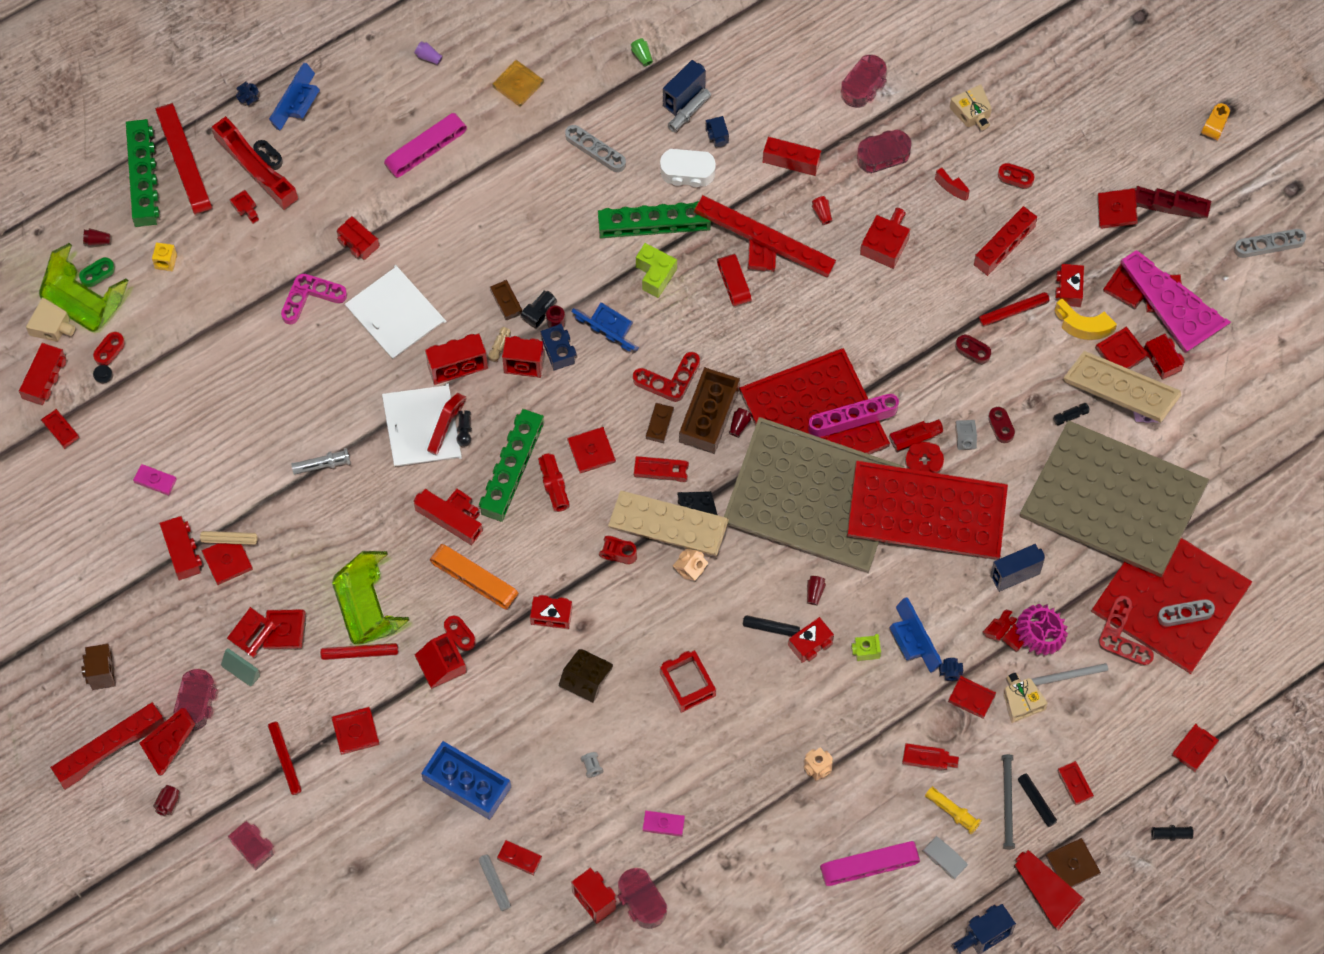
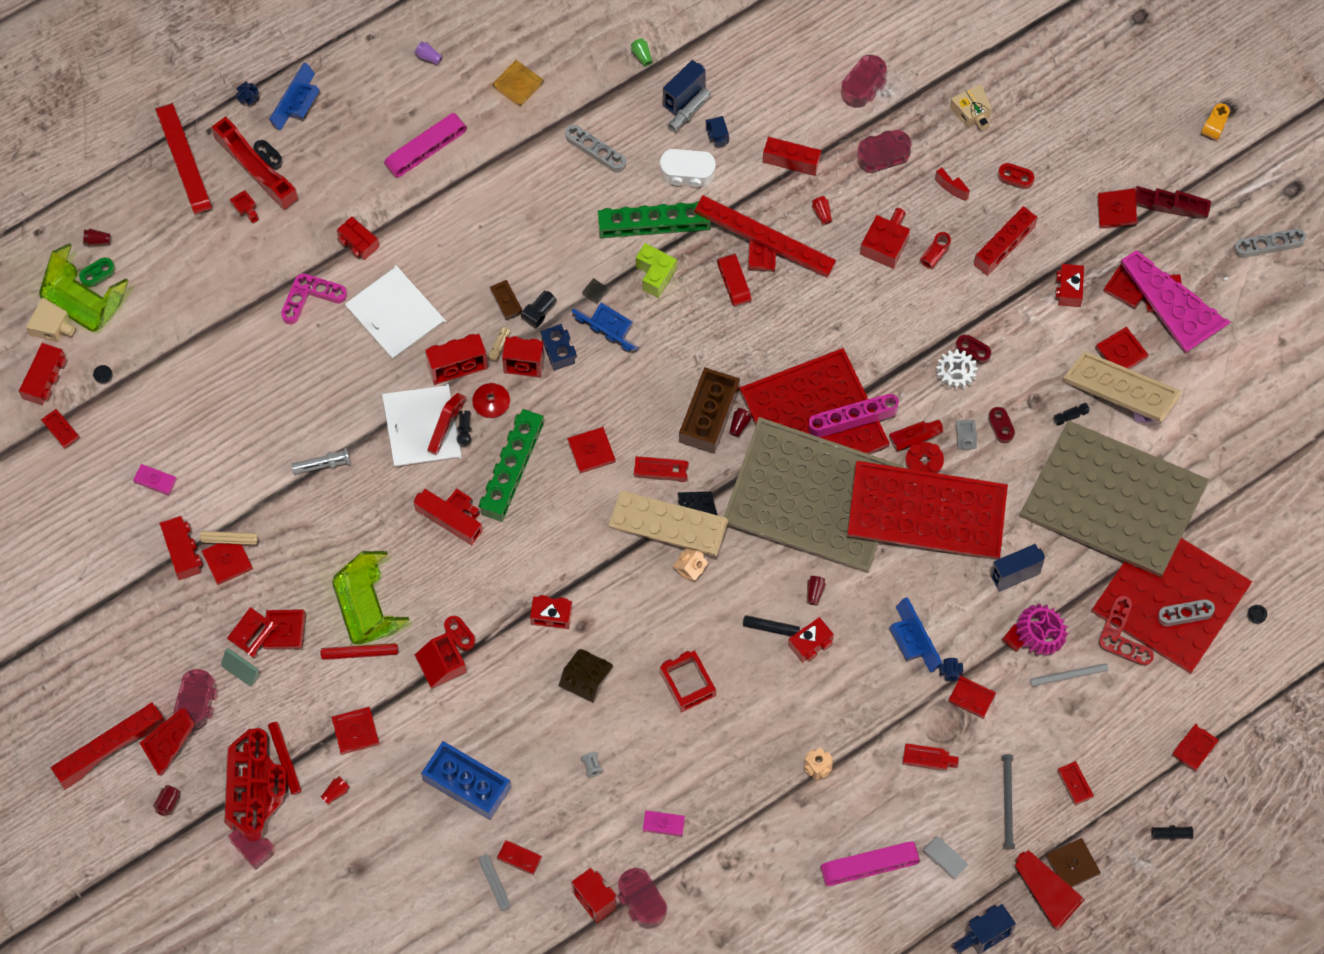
(98, 667): reddish brown brick -> none
(107, 349): red plate -> none
(136, 131): green brick -> none
(164, 256): yellow brick -> none
(259, 783): none -> red connector
(335, 790): none -> red cone
(474, 576): orange beam -> none
(491, 408): none -> red dish
(553, 482): red piece -> none
(555, 315): dark red brick -> none
(595, 291): none -> clear smoke plate
(615, 548): red piece -> none
(659, 423): reddish brown plate -> none
(669, 385): red beam -> none
(870, 653): lime brick -> none
(935, 250): none -> red piece
(956, 377): none -> white gear
(959, 814): yellow pin -> none
(1000, 626): red plate -> none
(1015, 308): red axle -> none
(1023, 698): tan torso -> none
(1037, 800): black axle -> none
(1084, 327): yellow arch -> none
(1164, 356): red brick -> none
(1257, 614): none -> black plate

